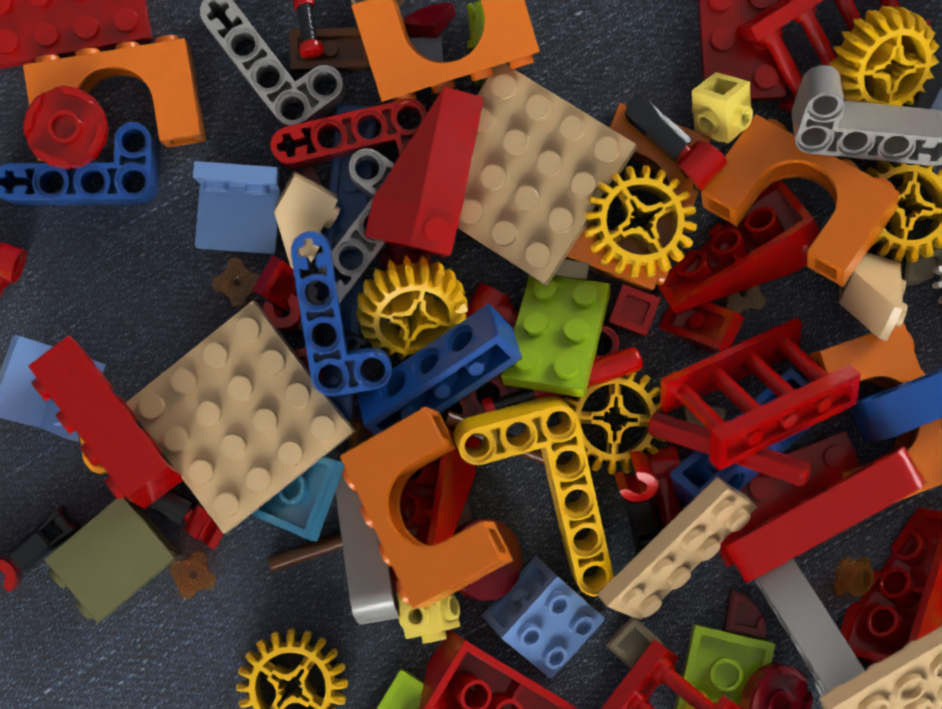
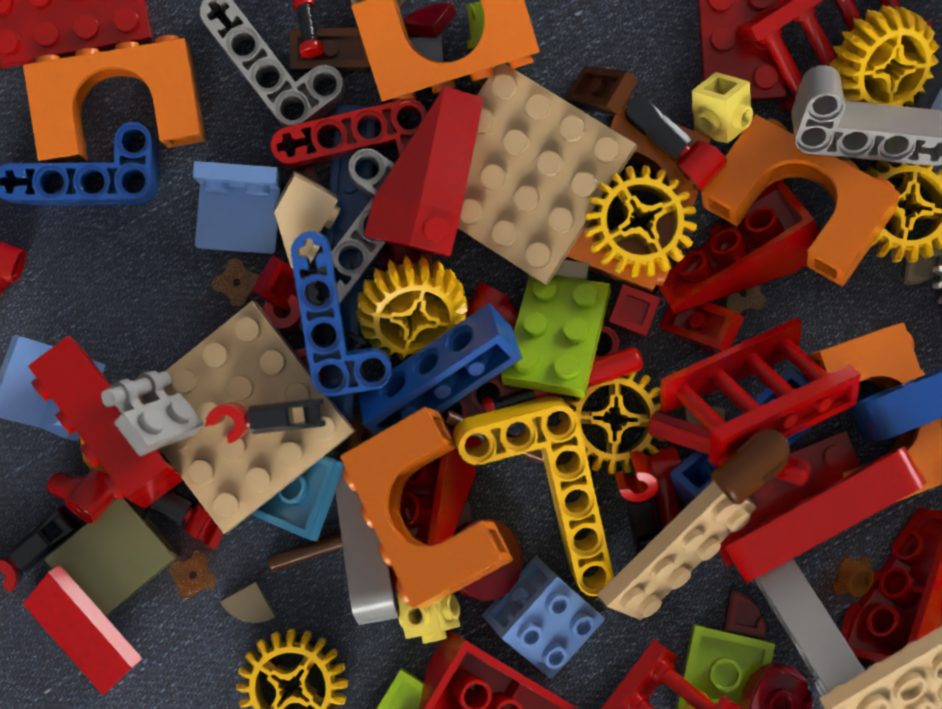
(66, 127): red tile -> none
(81, 630): none -> red tile
(84, 495): none -> red pin
(159, 421): none -> light grey plate
(249, 605): none -> dark tan tile
(266, 417): none -> black piece
(602, 90): none -> reddish brown plate
(631, 641): dark tan tile -> none
(752, 465): none -> reddish brown arm
(876, 295): tan slope -> none

